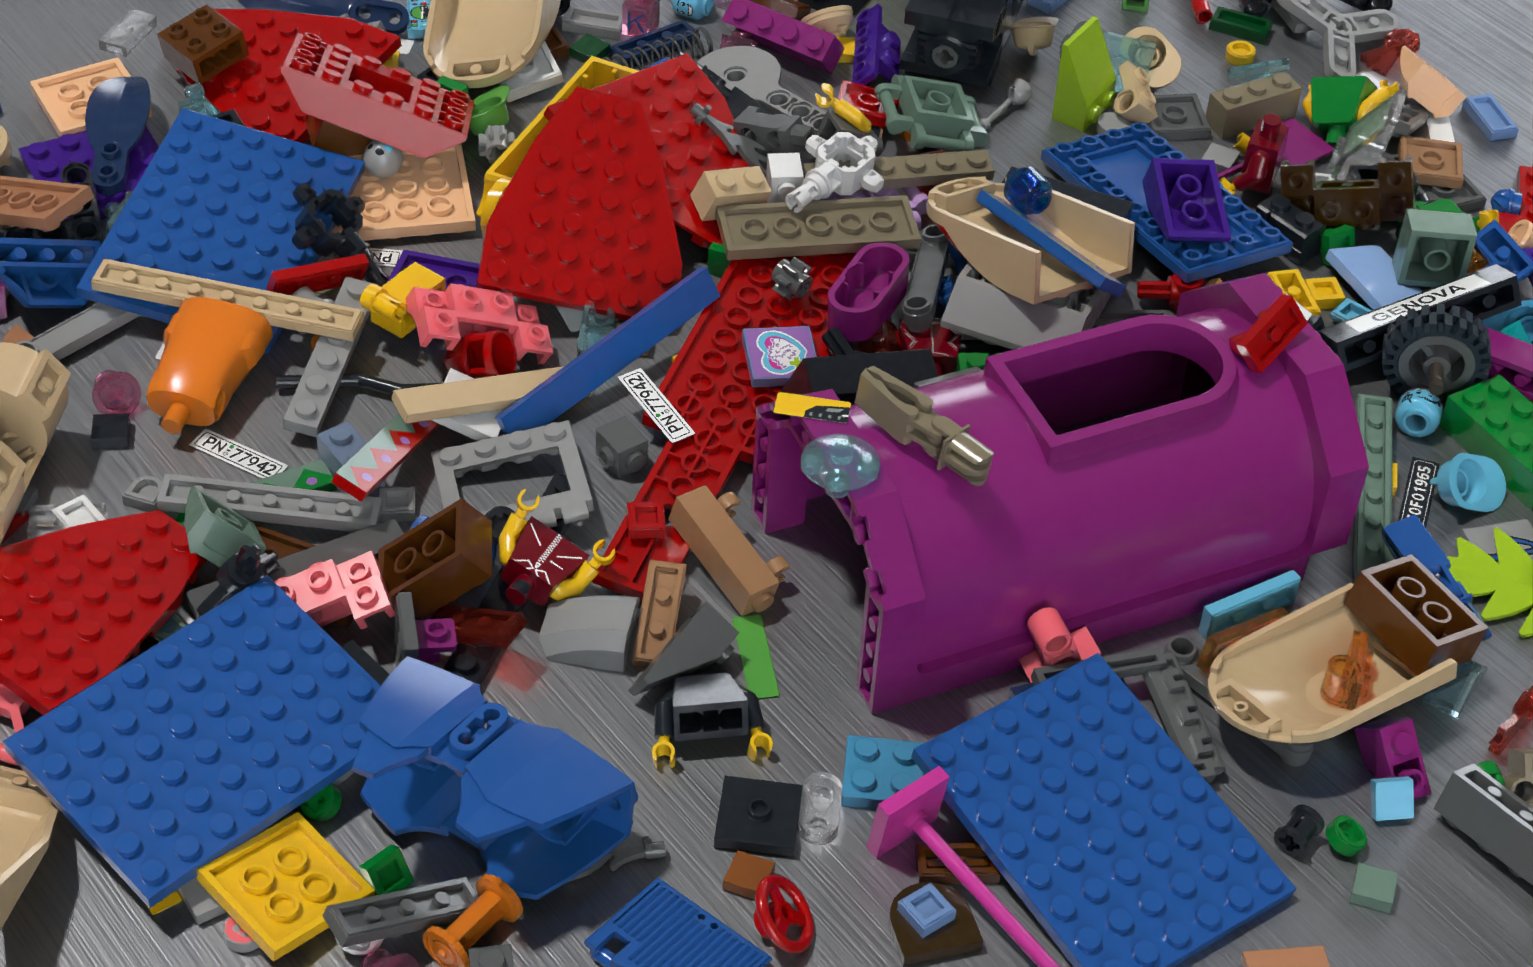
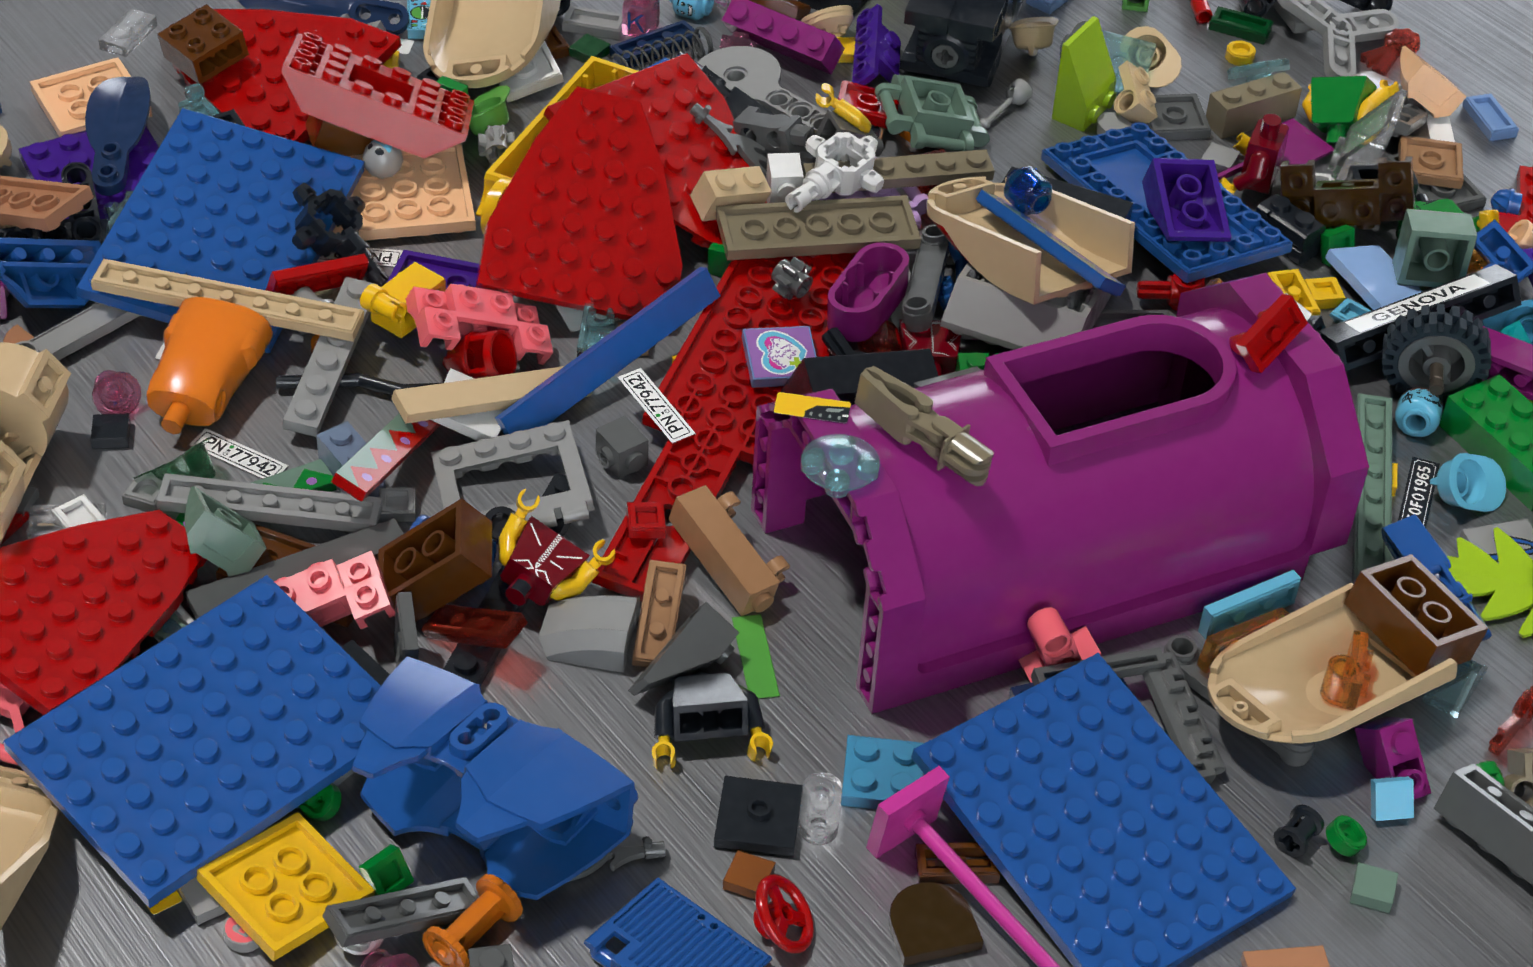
(193, 463): none -> clear green piece
(239, 573): black bush -> none
(435, 637): magenta bracket -> none
(926, 910): medium blue tile -> none

